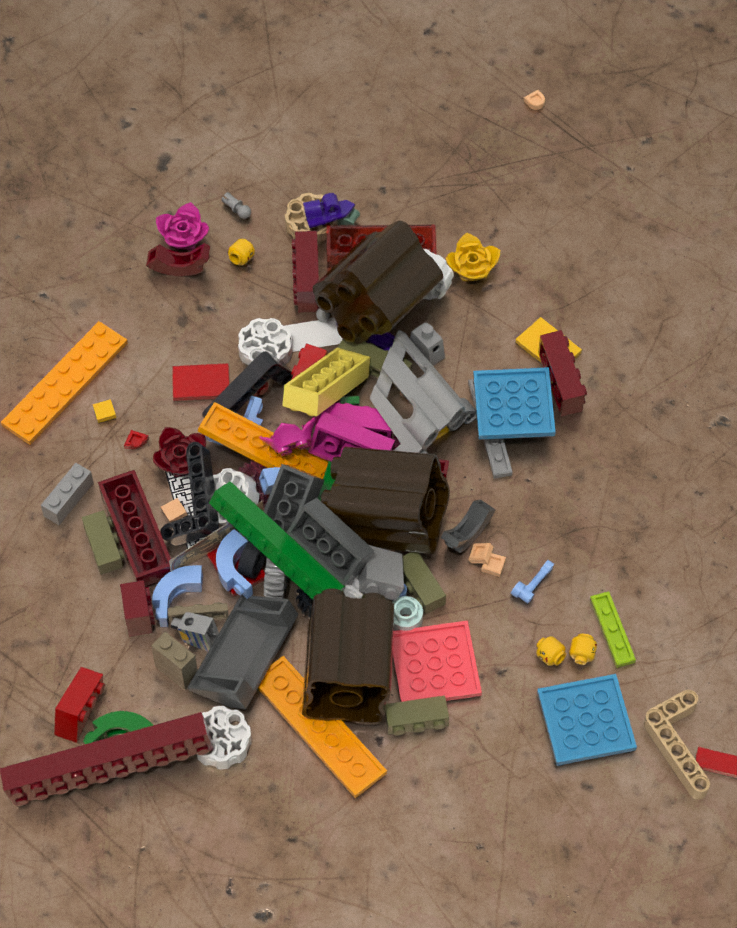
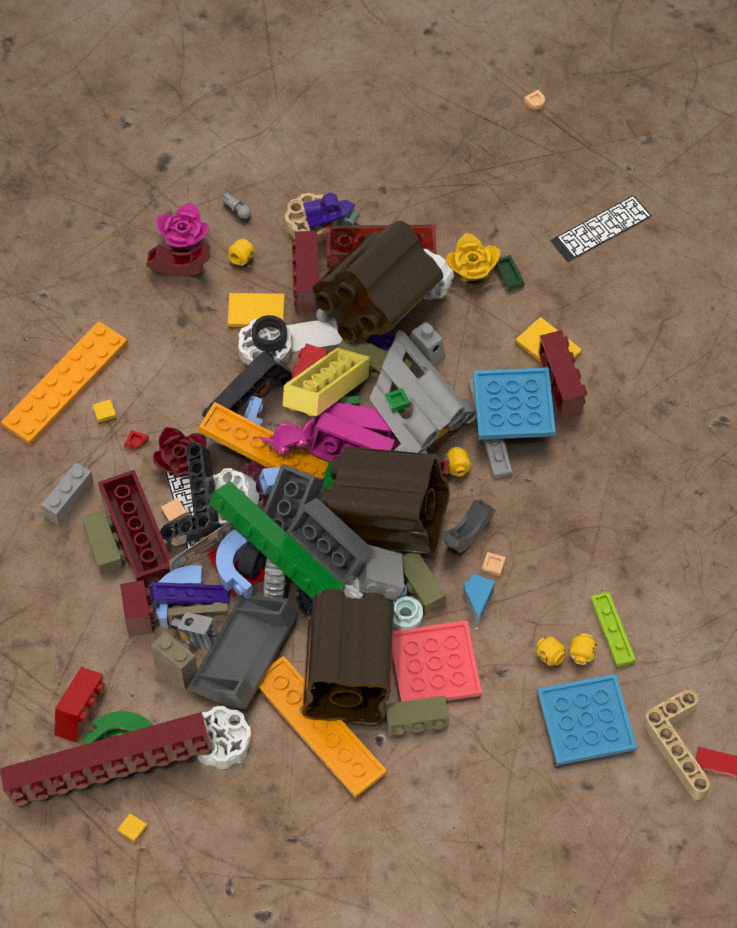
(132, 828): none -> yellow tile
(188, 593): none -> dark purple tile
(199, 381): red tile -> none
(251, 306): none -> yellow tile
(269, 321): none -> black tyre
(397, 400): none -> green tile
(458, 461): none -> yellow head
(478, 594): none -> dark azure slope
(480, 553): light nougat tile -> none
(509, 273): none -> dark green tile
(525, 591): light blue brick -> none
(601, 228): none -> sticker

